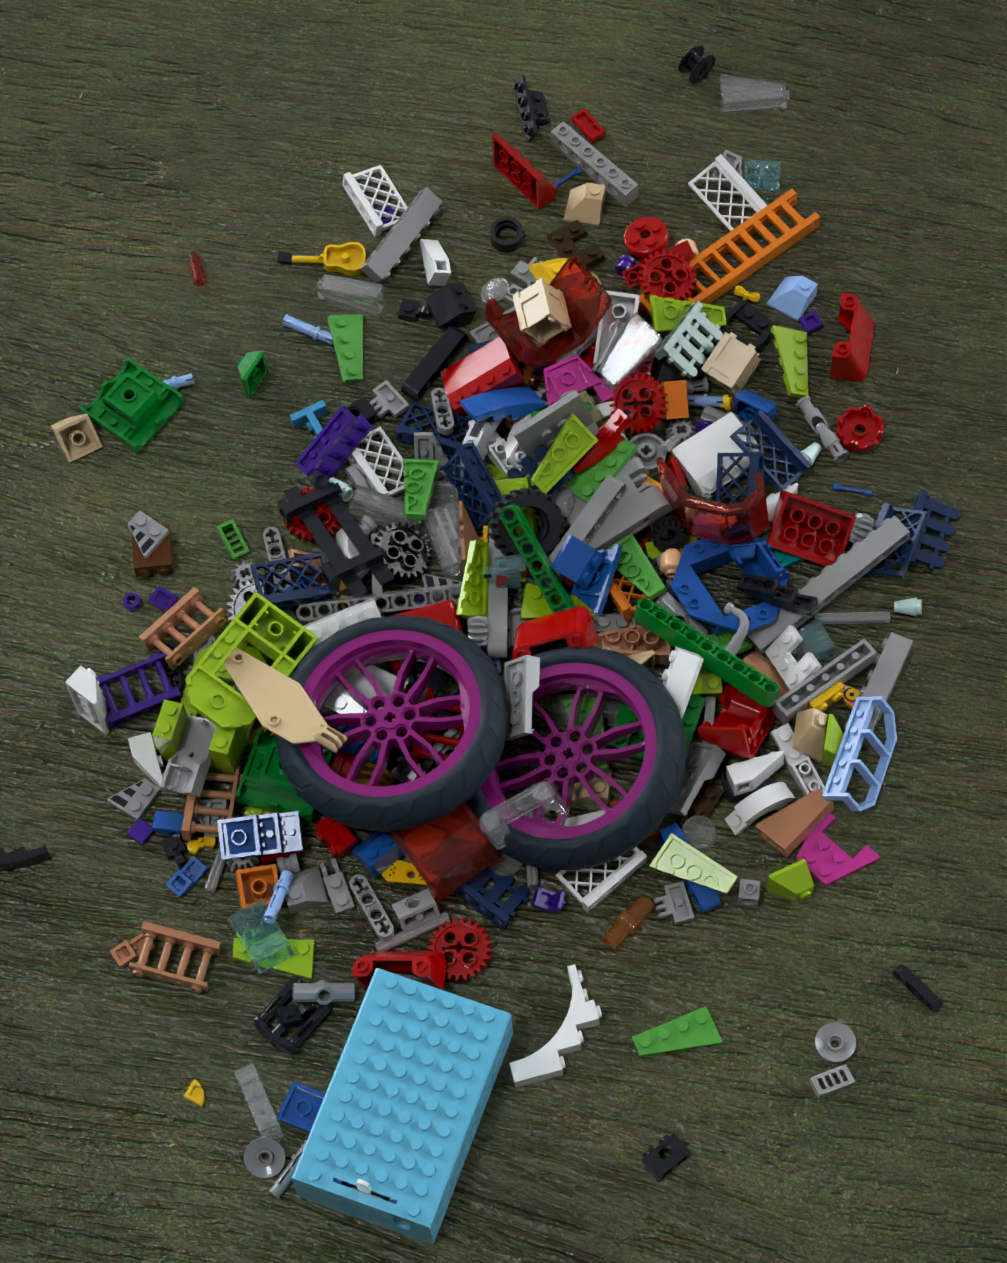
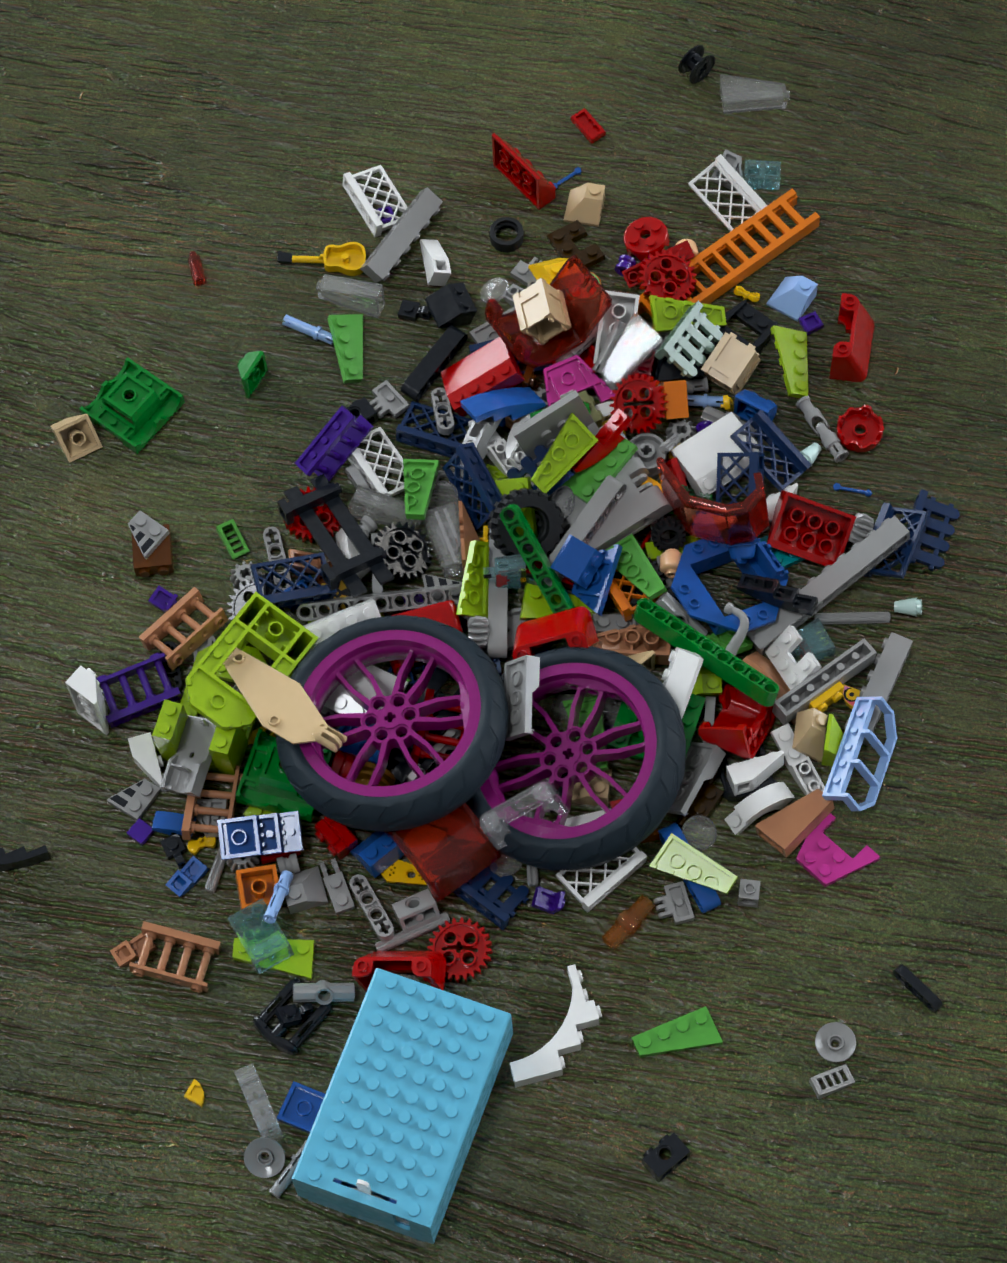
(133, 607): dark purple bush -> none
(177, 382): light blue pin -> none
(309, 416): dark azure bracket -> none
(347, 491): light aqua cone -> none
(428, 448): light grey wing -> none
(531, 108): black bracket -> none
(594, 164): light grey brick -> none
(791, 882): lime slope -> none

